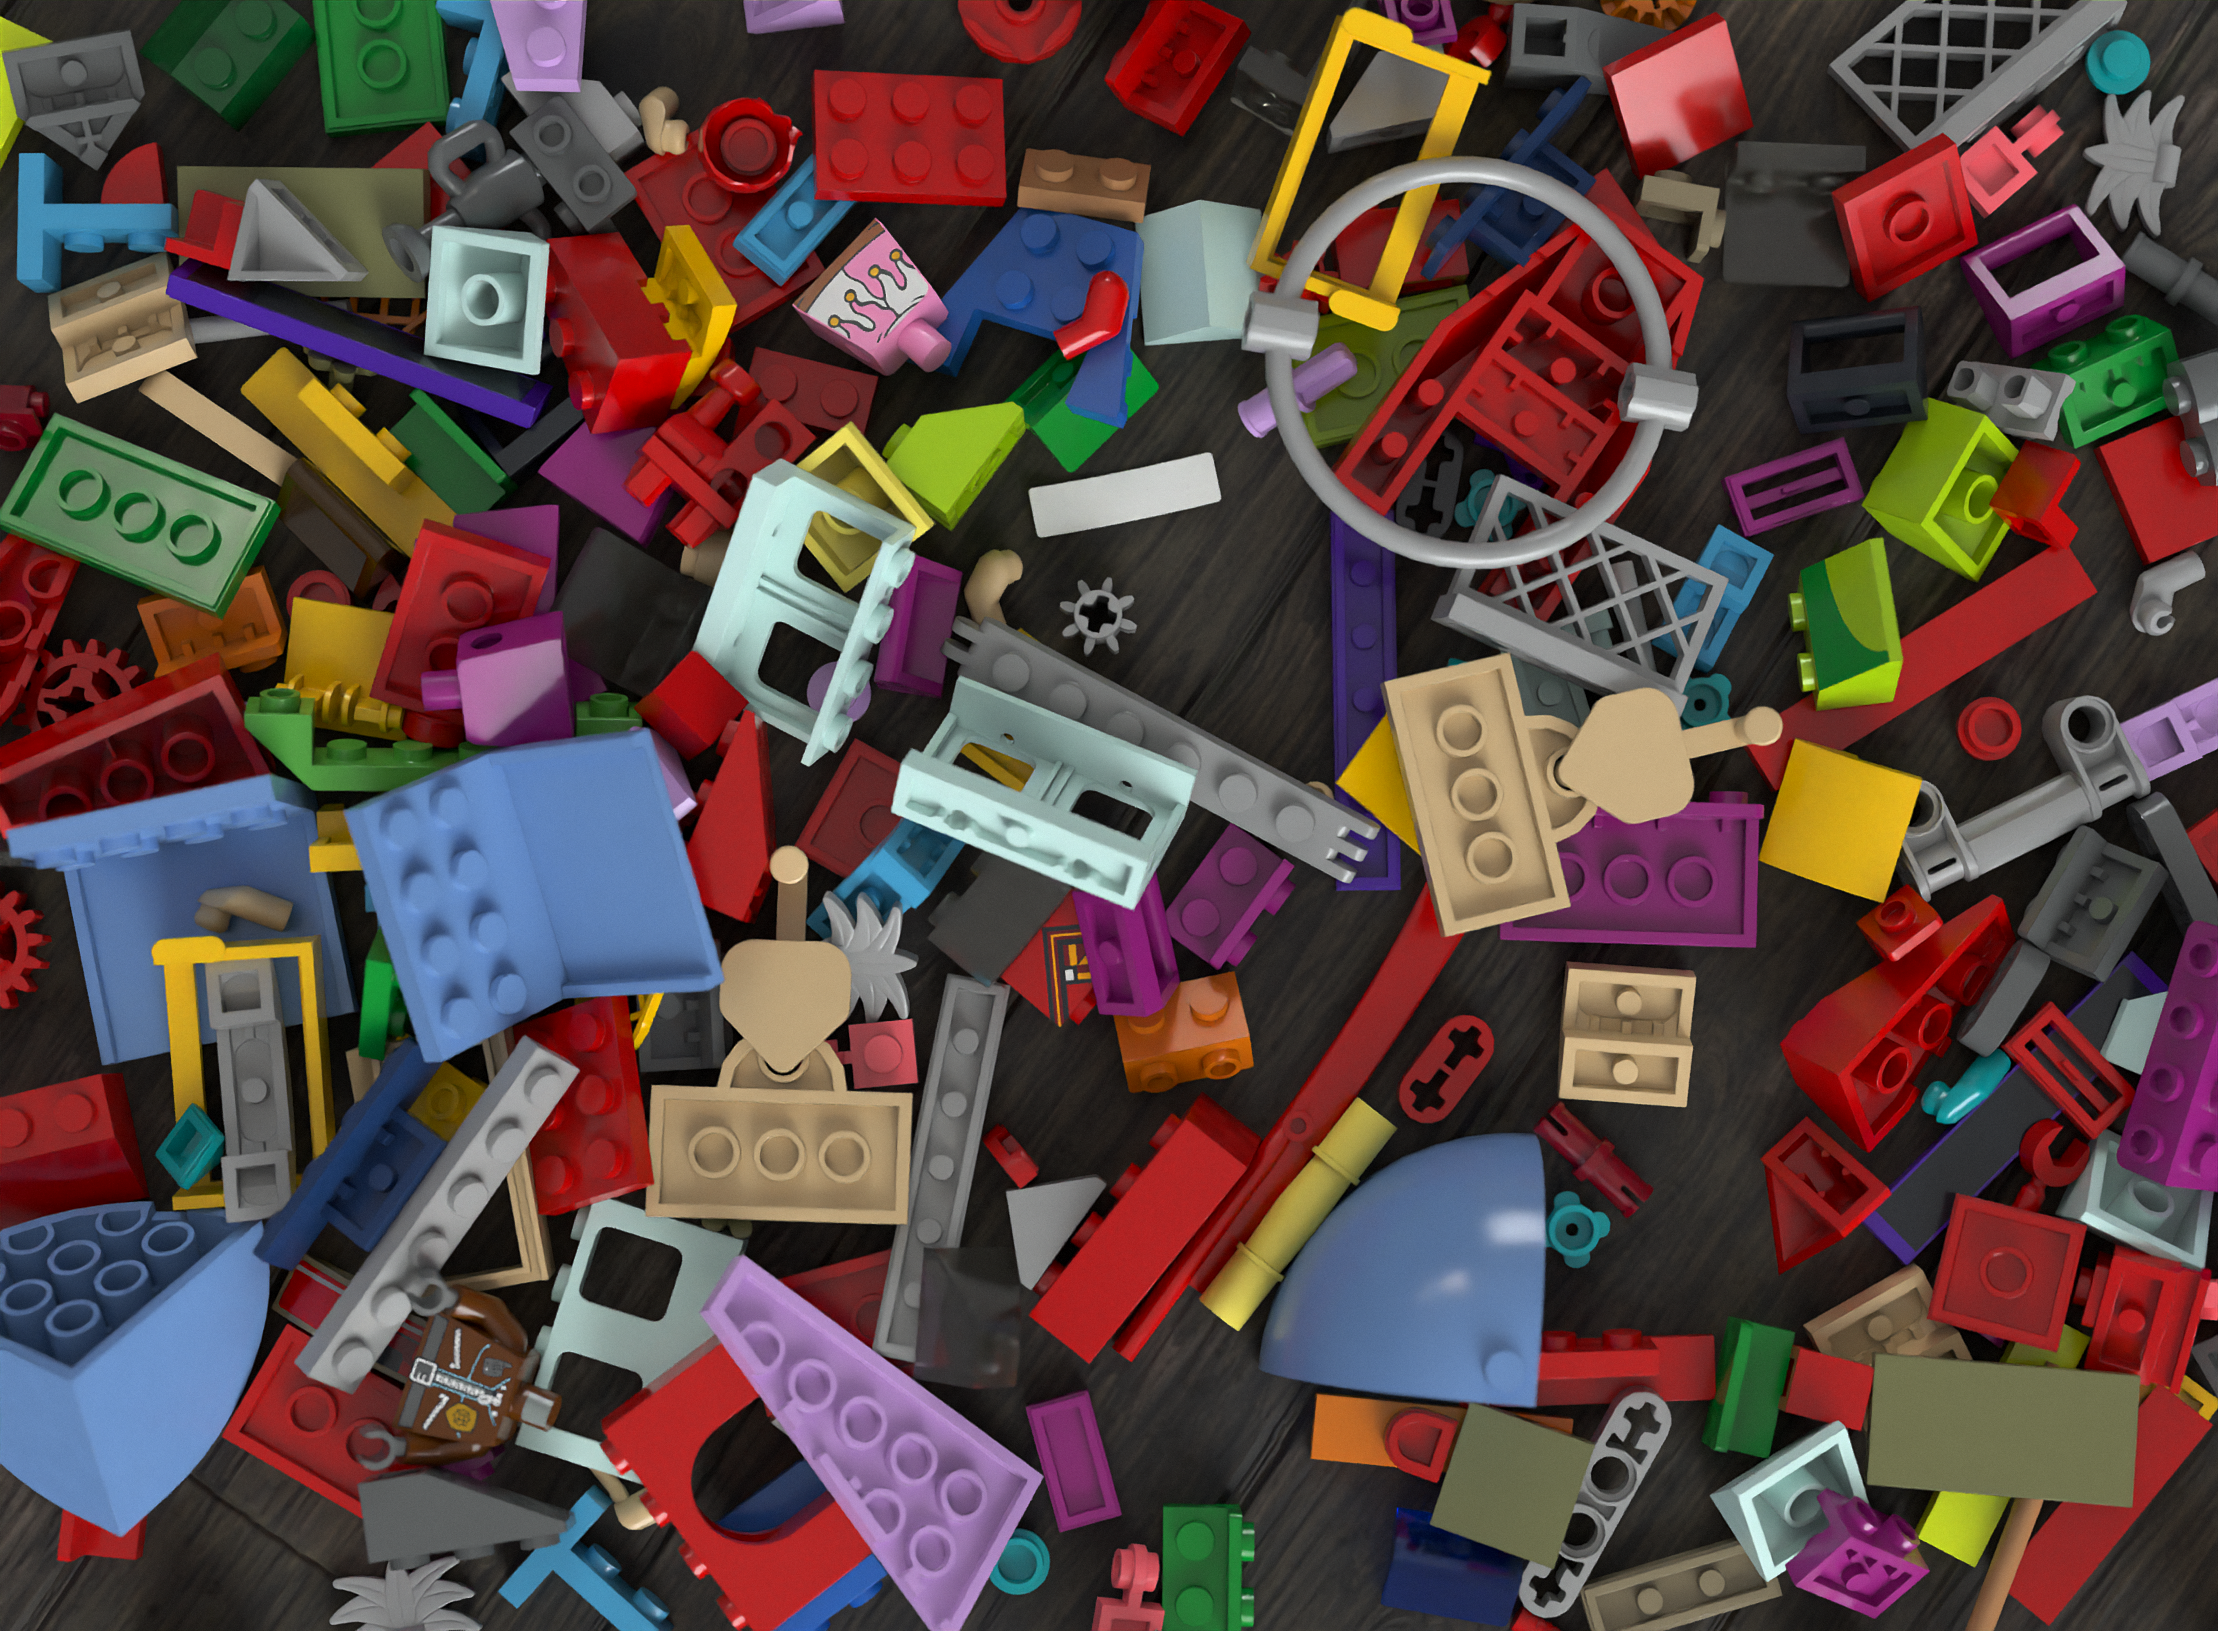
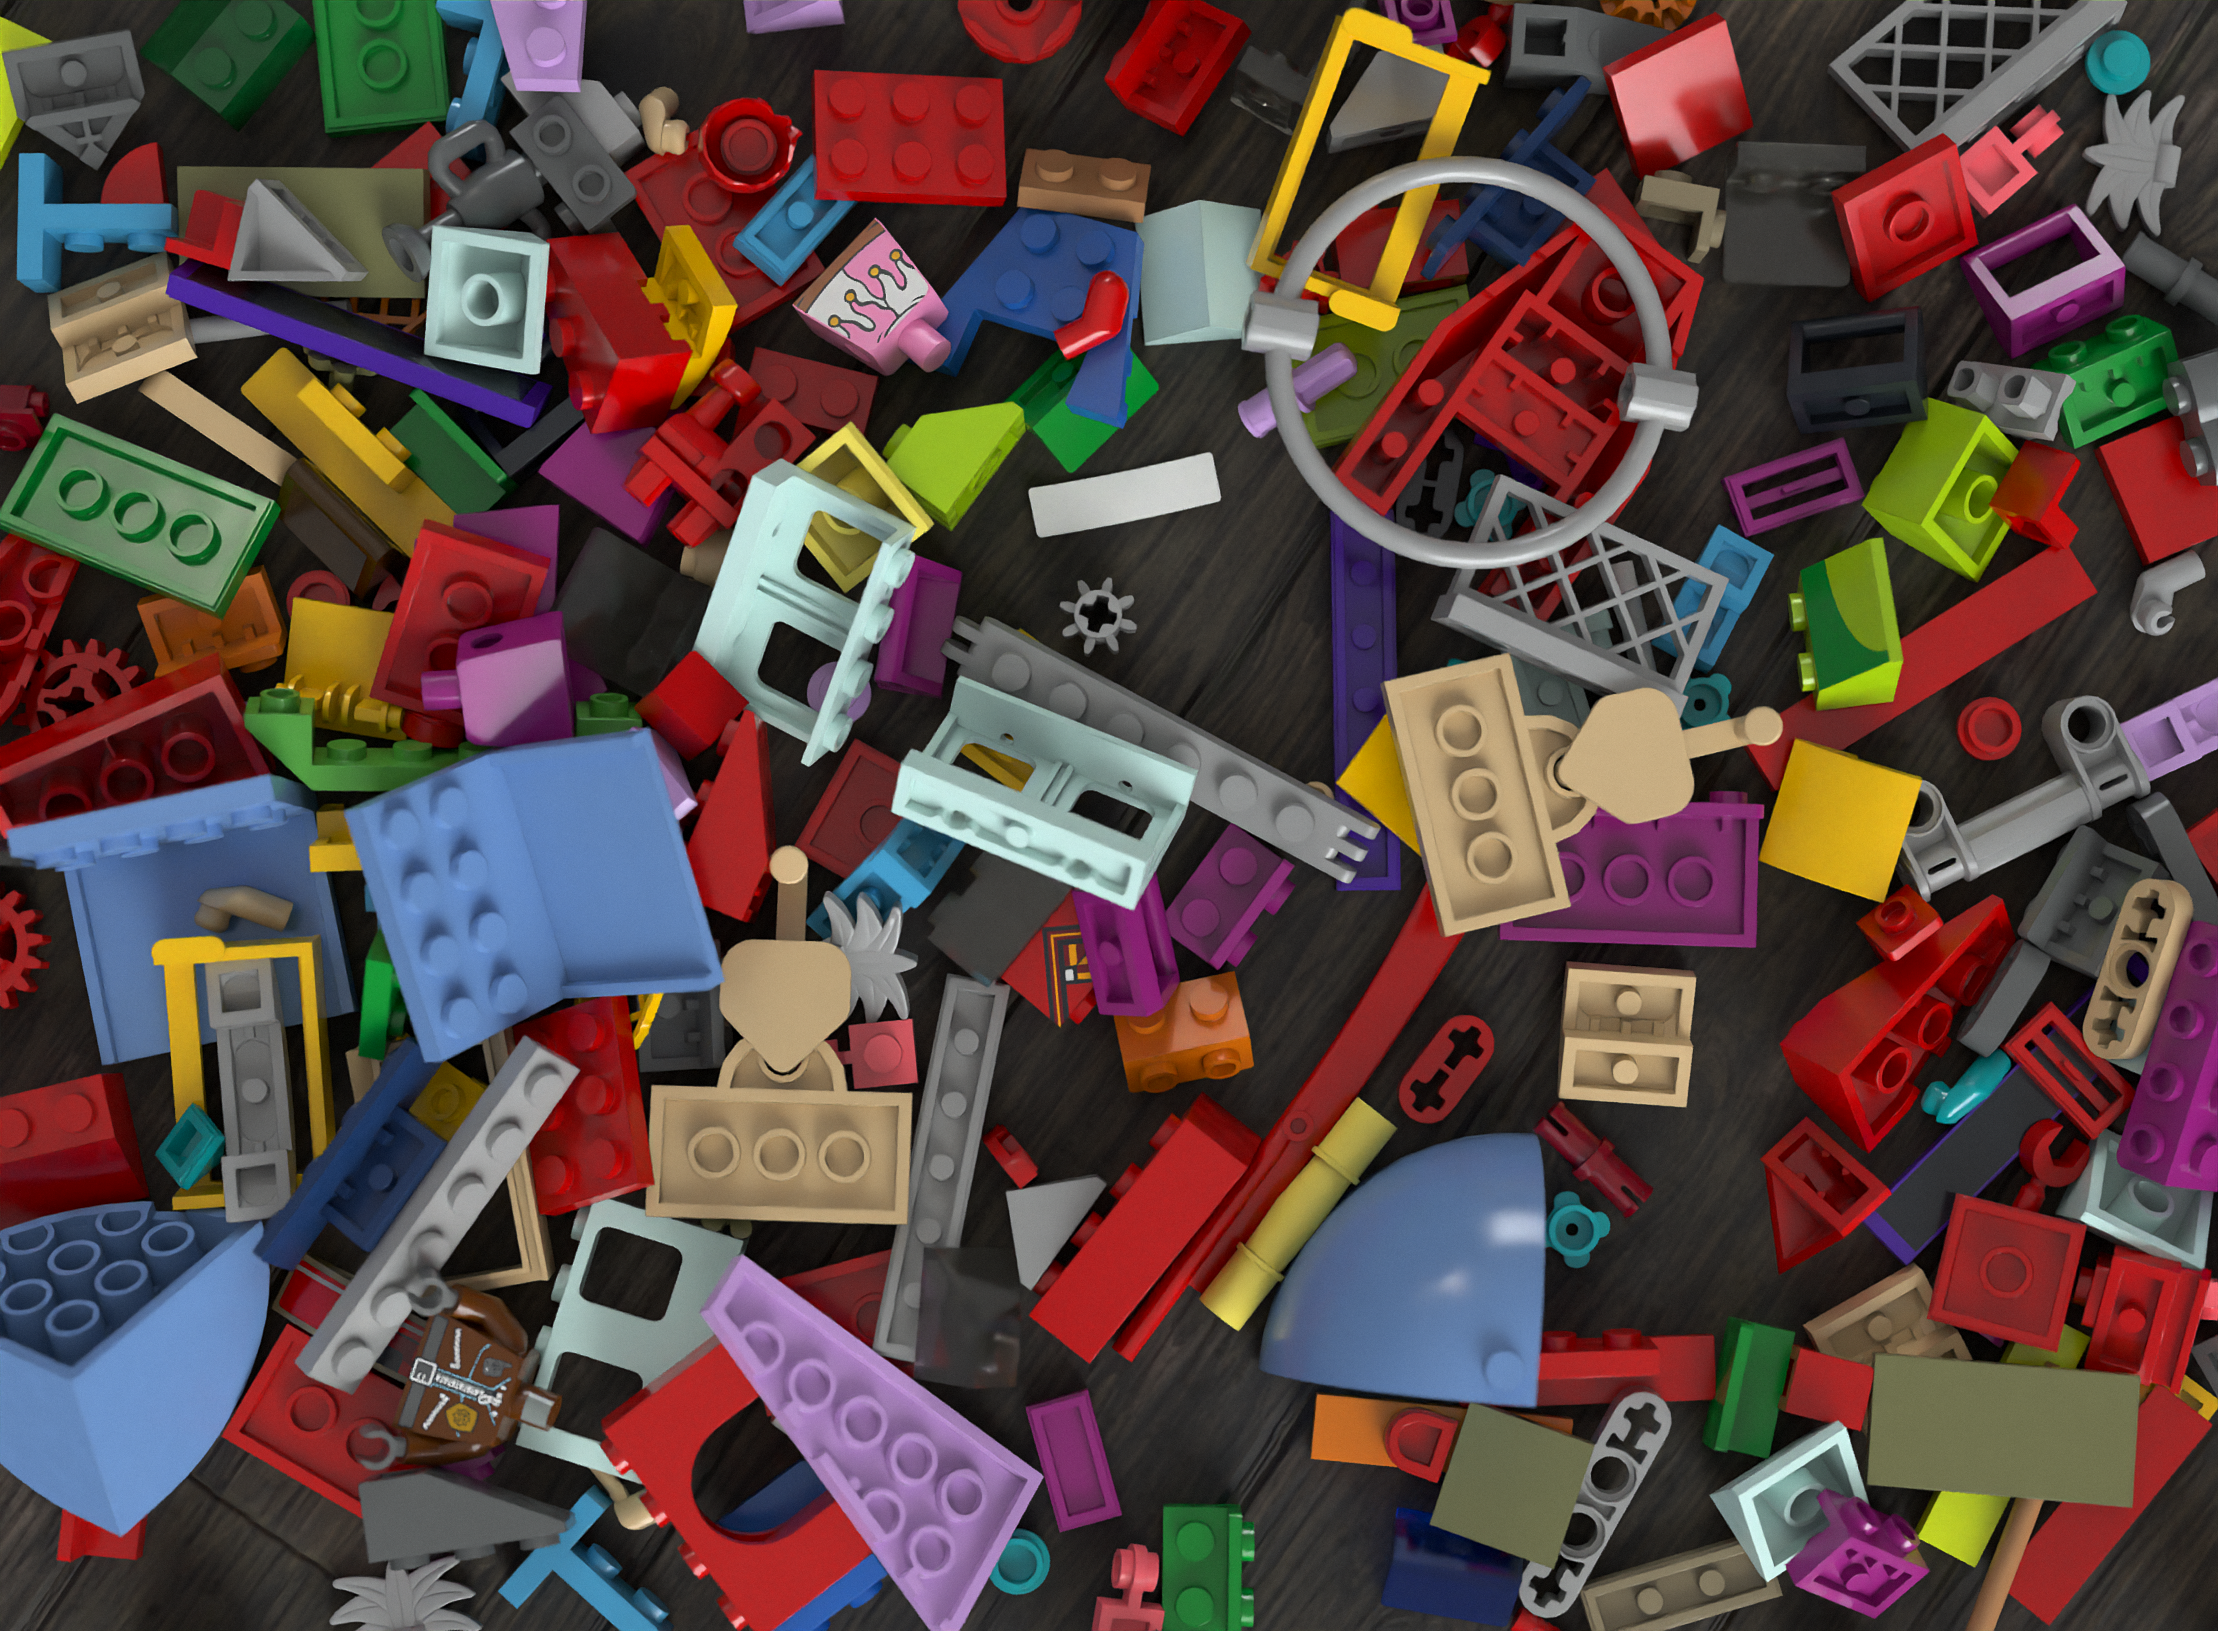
(989, 581): tan arm -> none
(2161, 956): none -> tan beam

